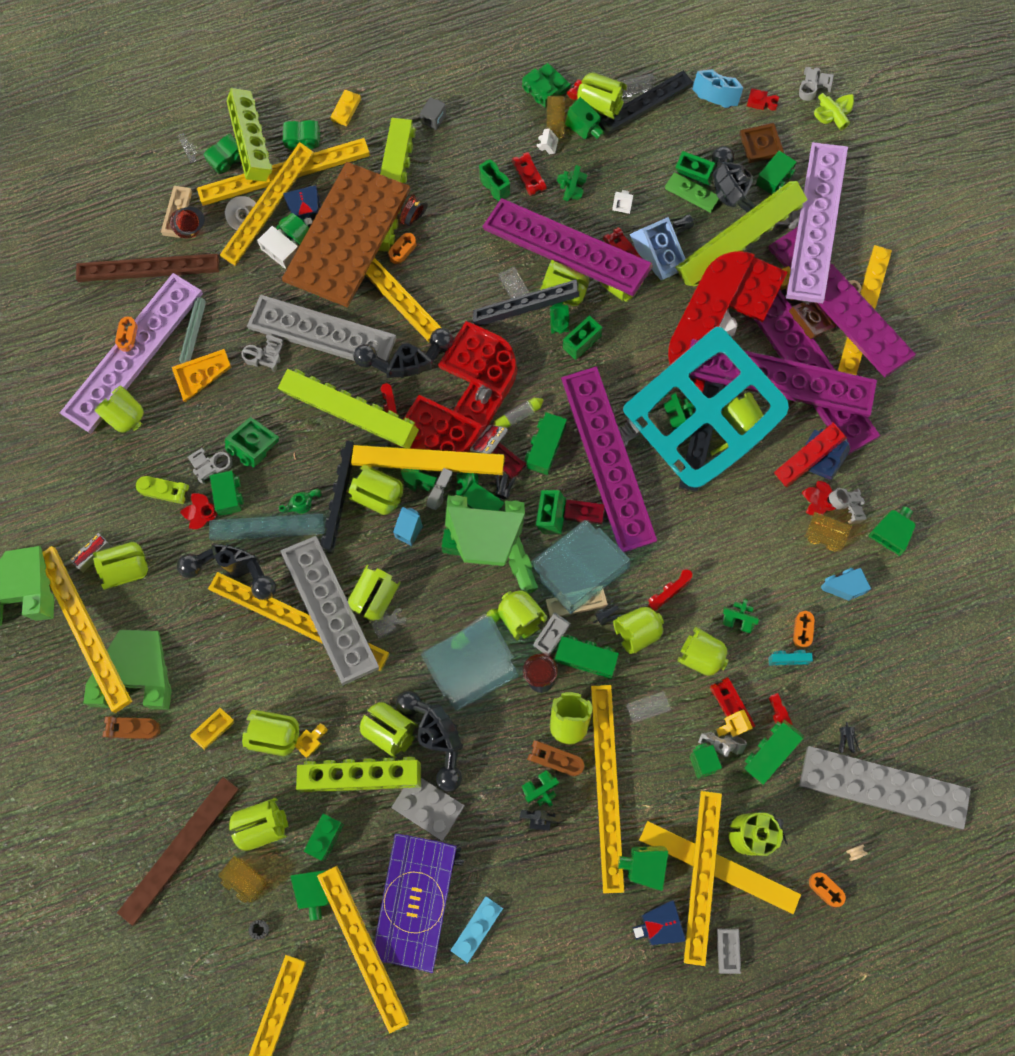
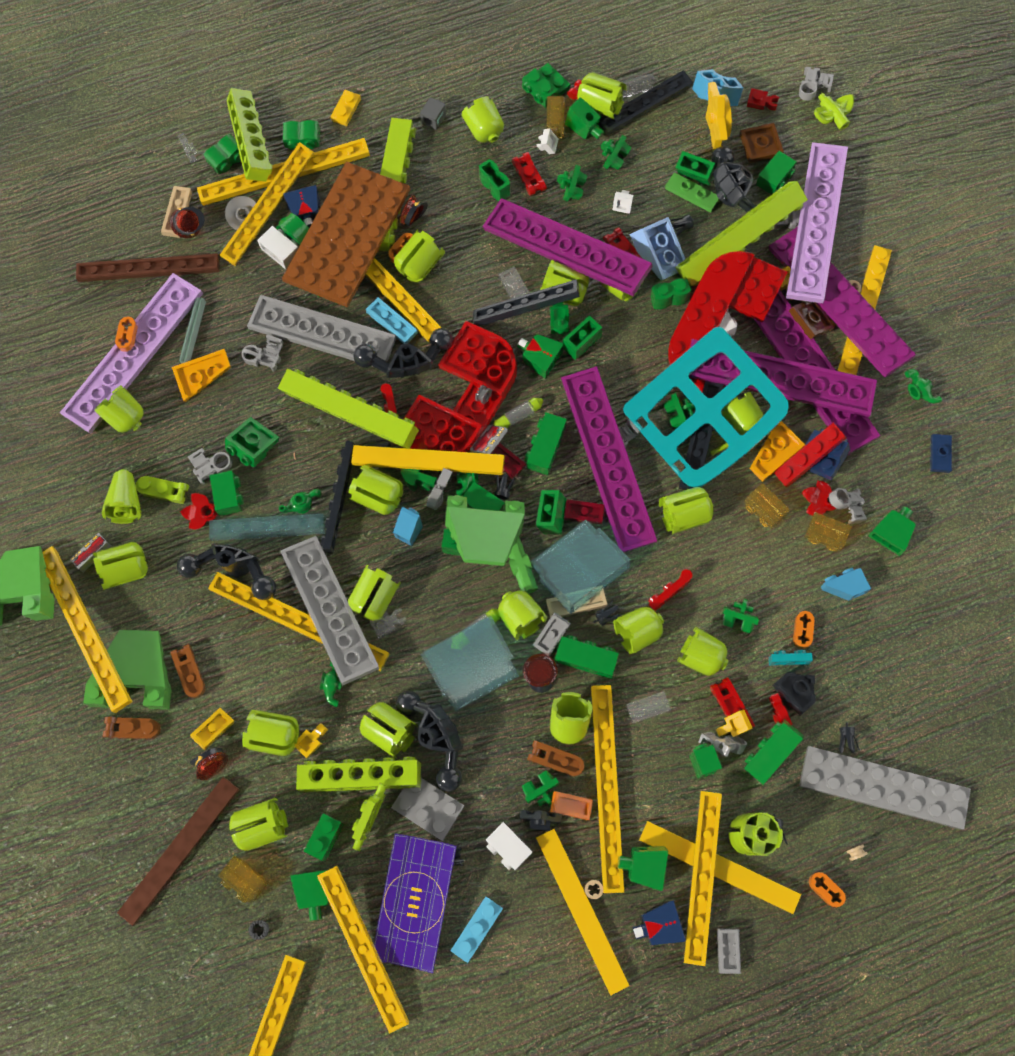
(122, 499): none -> lime cone
(188, 672): none -> dark orange plate
(209, 763): none -> clear red piece
(330, 684): none -> green piece
(370, 810): none -> lime plate
(391, 321): none -> medium azure plate
(418, 257): none -> lime cylinder
(484, 120): none -> lime cylinder
(508, 847): none -> white brick
(541, 353): none -> green torso
(571, 805): none -> orange tile
(582, 912): none -> yellow tile
(592, 883): none -> tan bush
(619, 147): none -> green hips
(670, 293): none -> green brick
(686, 509): none -> lime cylinder
(718, 116): none -> yellow plate
(766, 506): none -> clear yellow brick
(776, 450): none -> light orange wing
(796, 691): none -> black plate
(920, 387): none -> green piece
(941, 453): none -> dark blue plate

